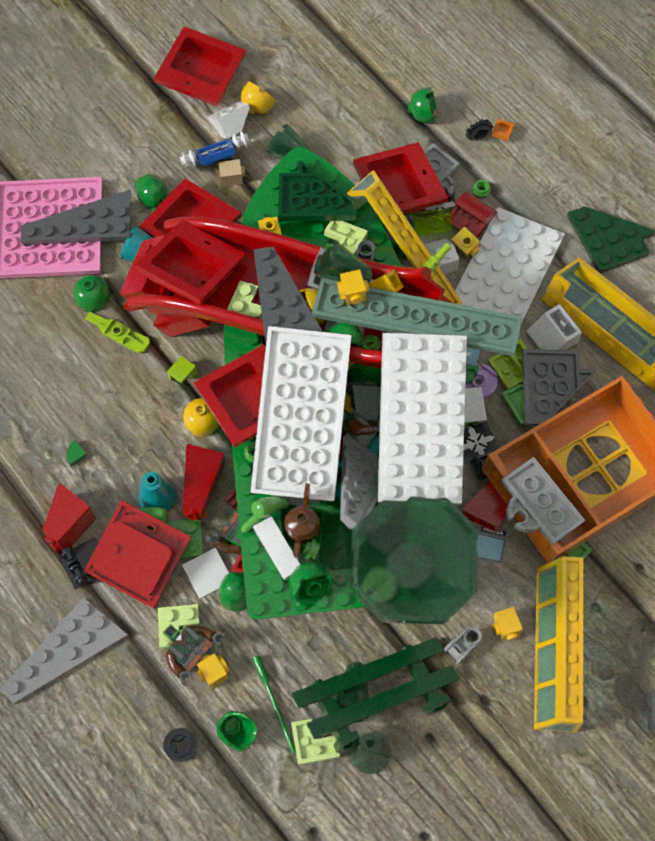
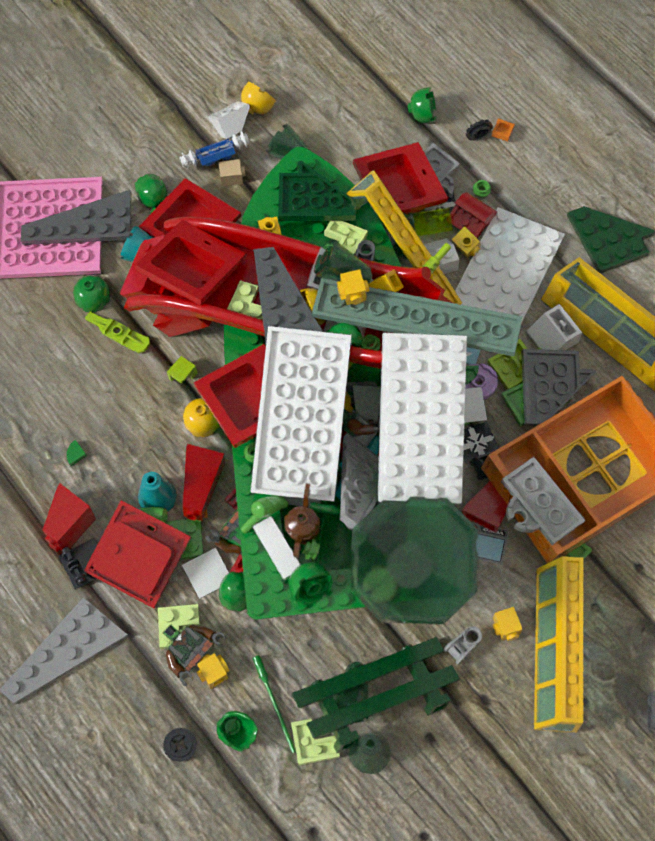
(200, 66): red piece -> none

